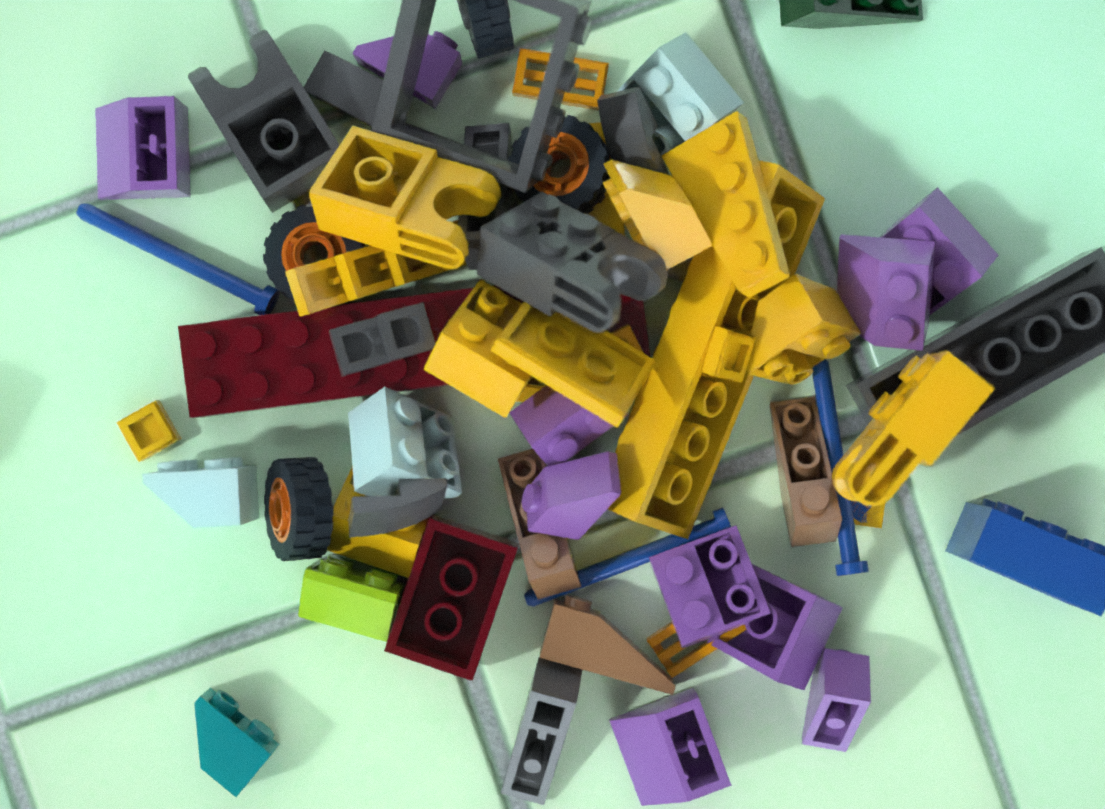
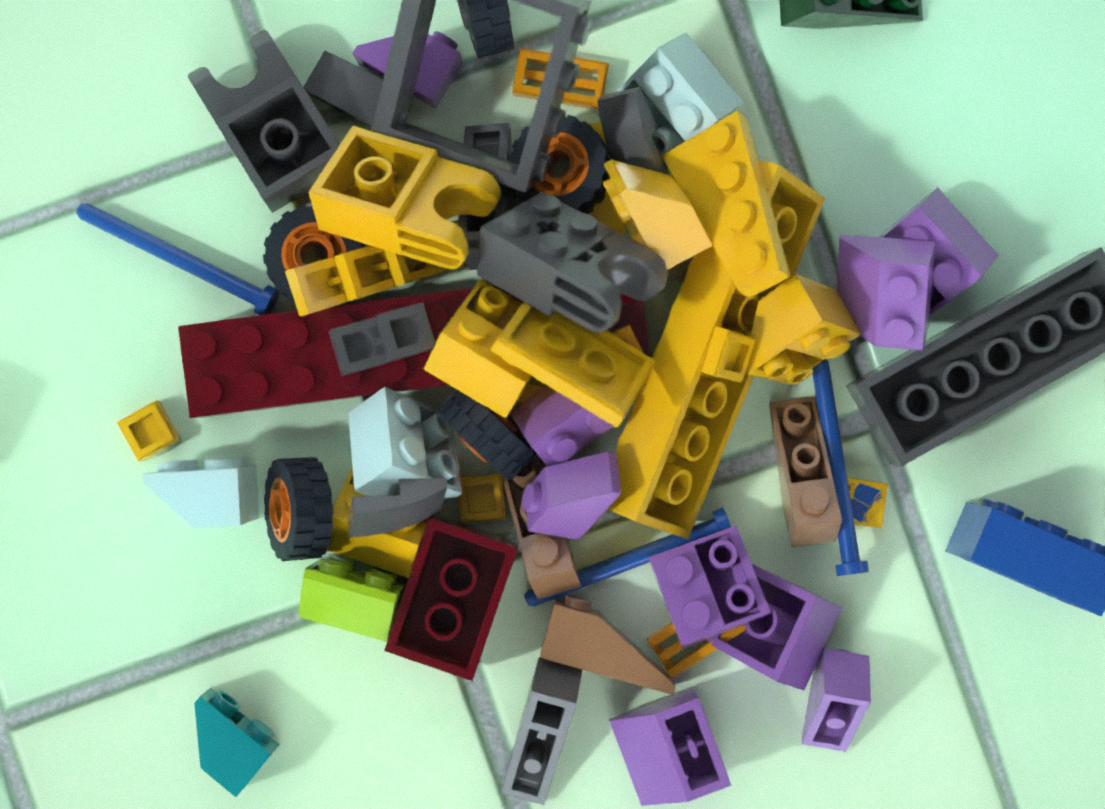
(143, 149): medium lavender slope -> none
(482, 498): none -> yellow tile
(487, 434): none -> black wheel
(909, 427): yellow brick -> none

